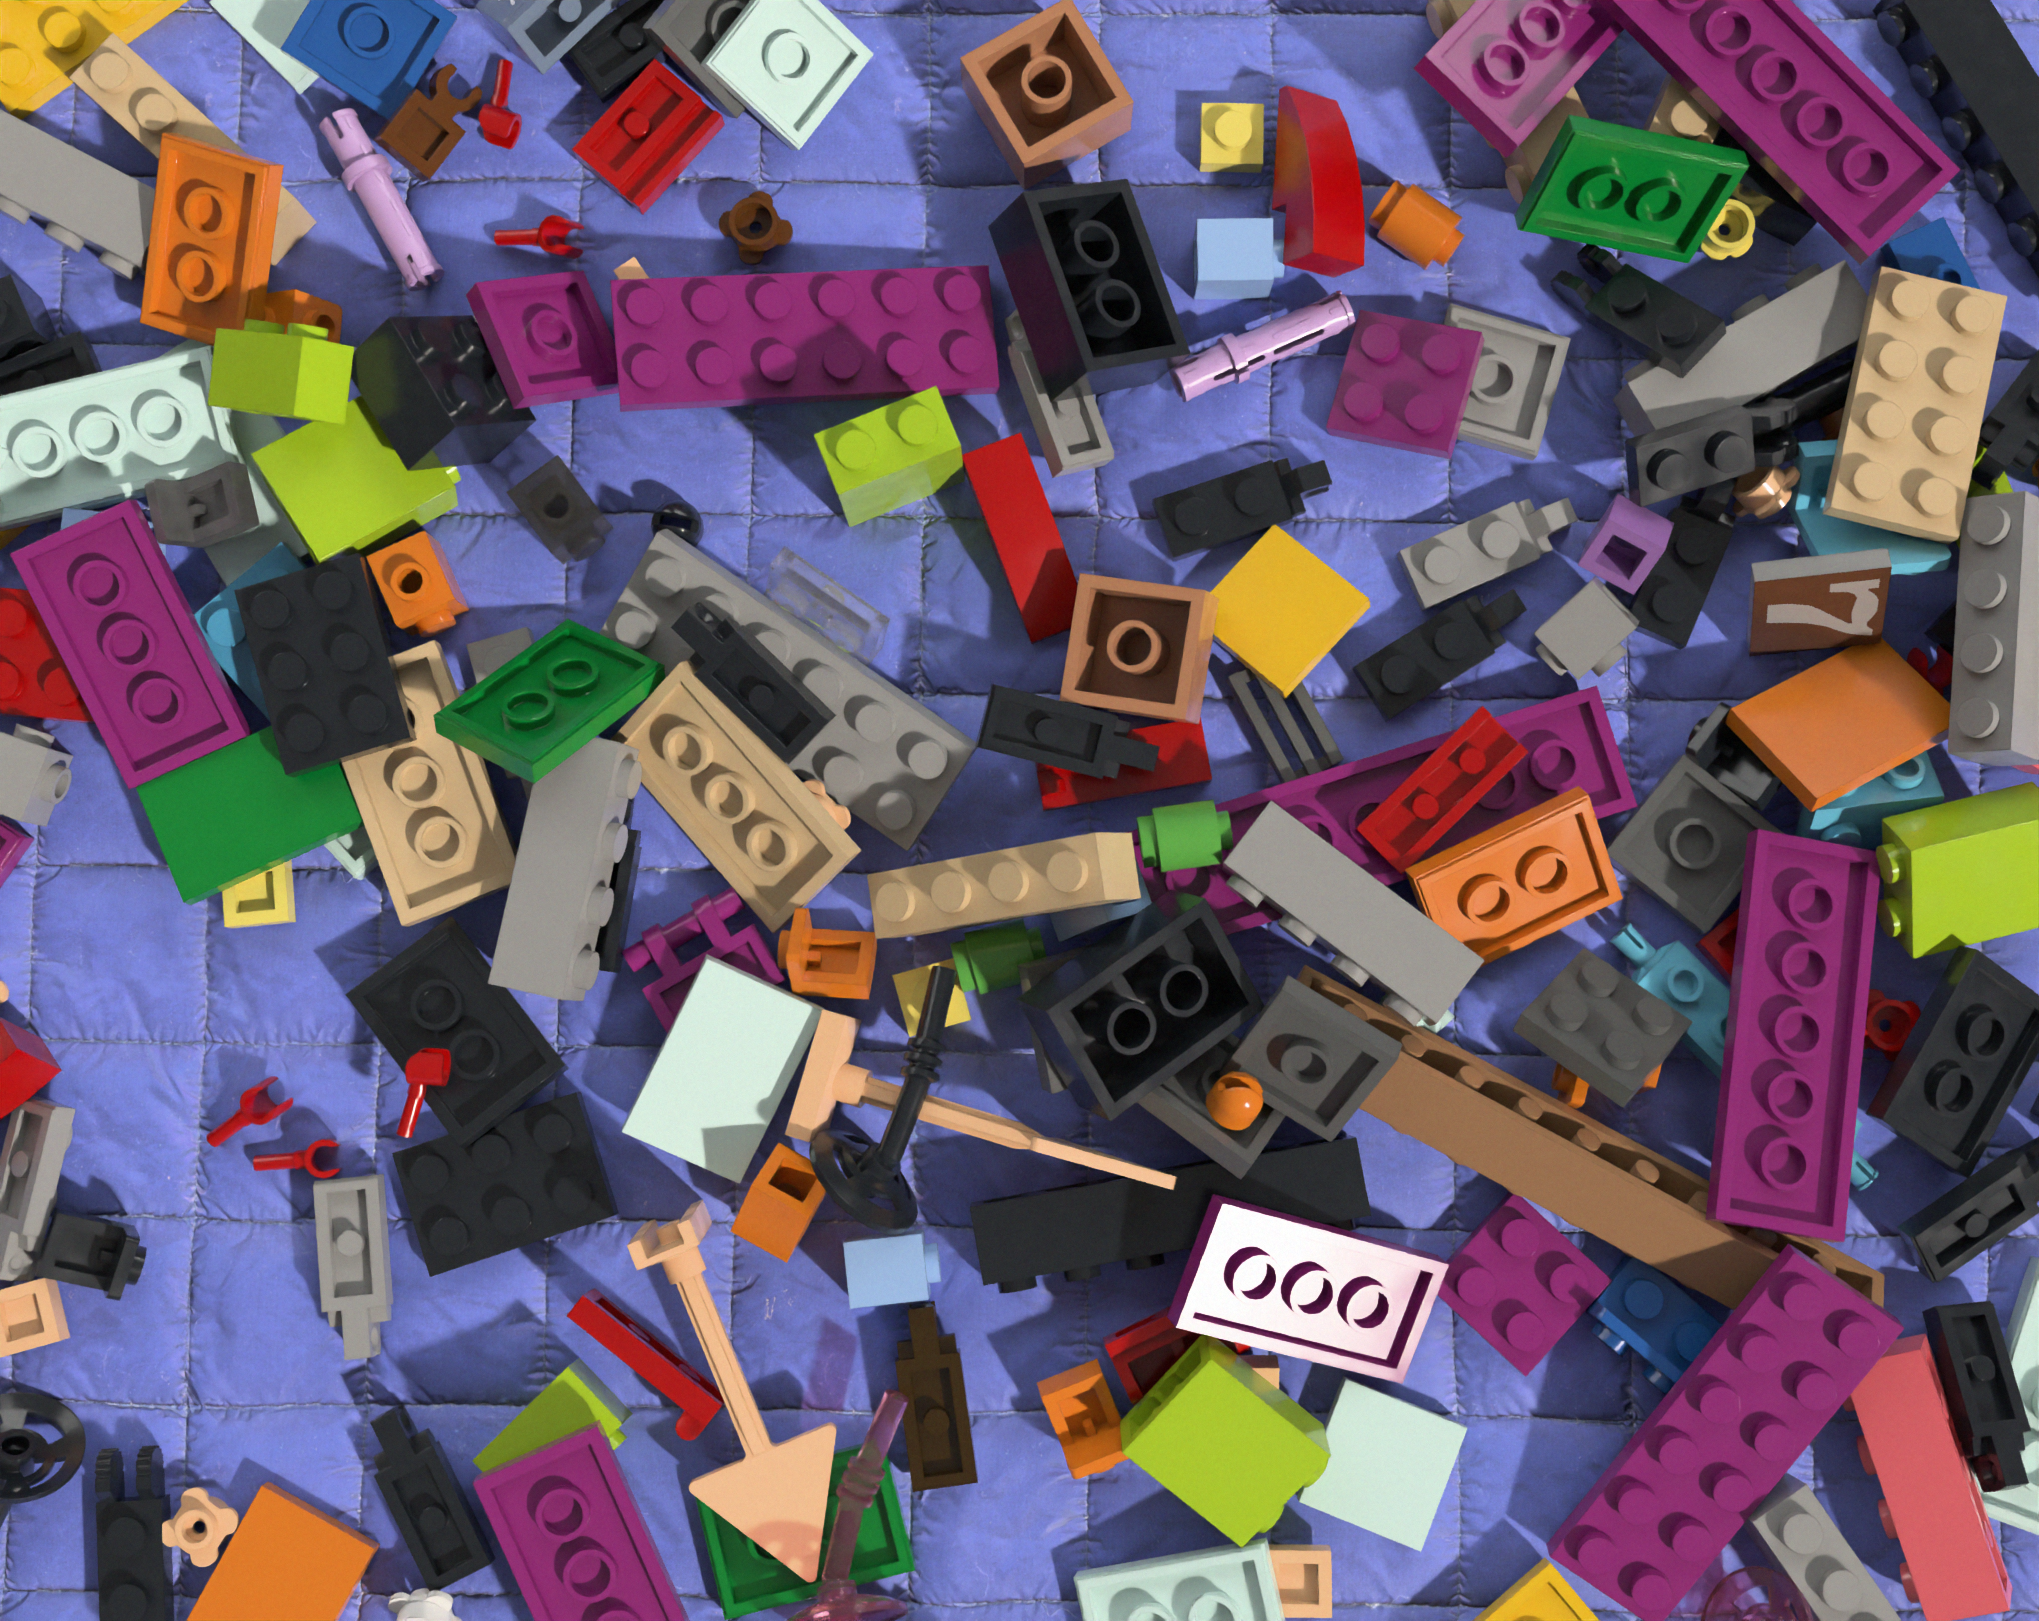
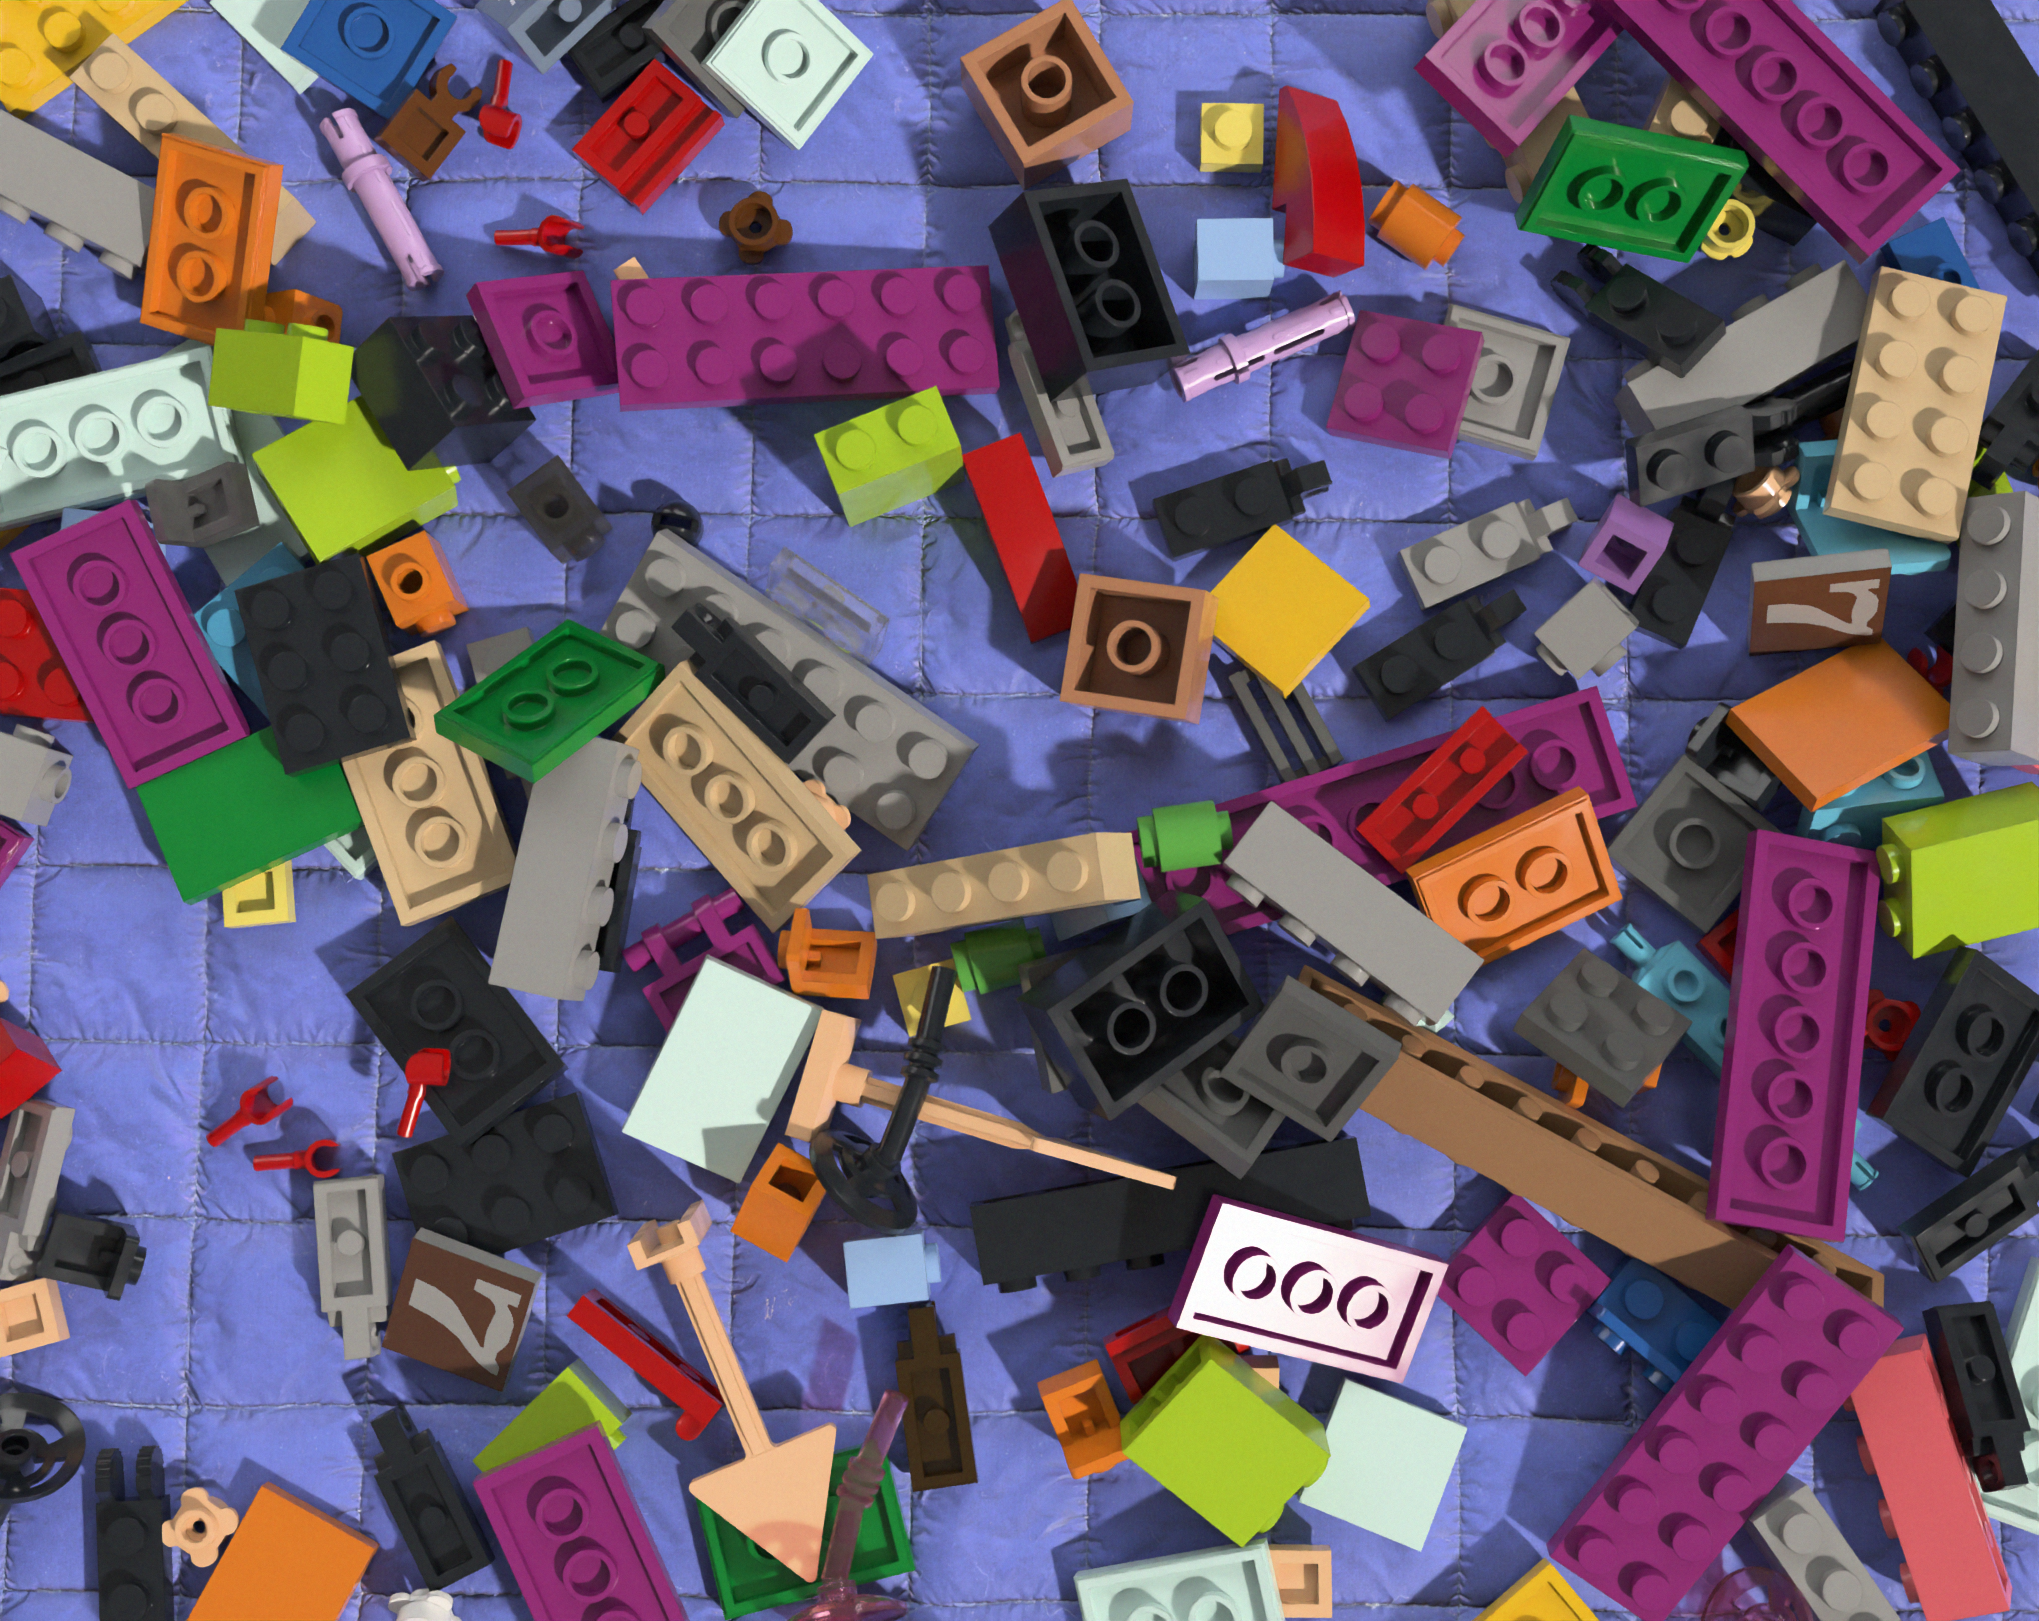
(461, 1309): none -> reddish brown tile
(1060, 734): black hinge -> none
(1179, 763): red hinge -> none
(1235, 1100): orange hinge -> none

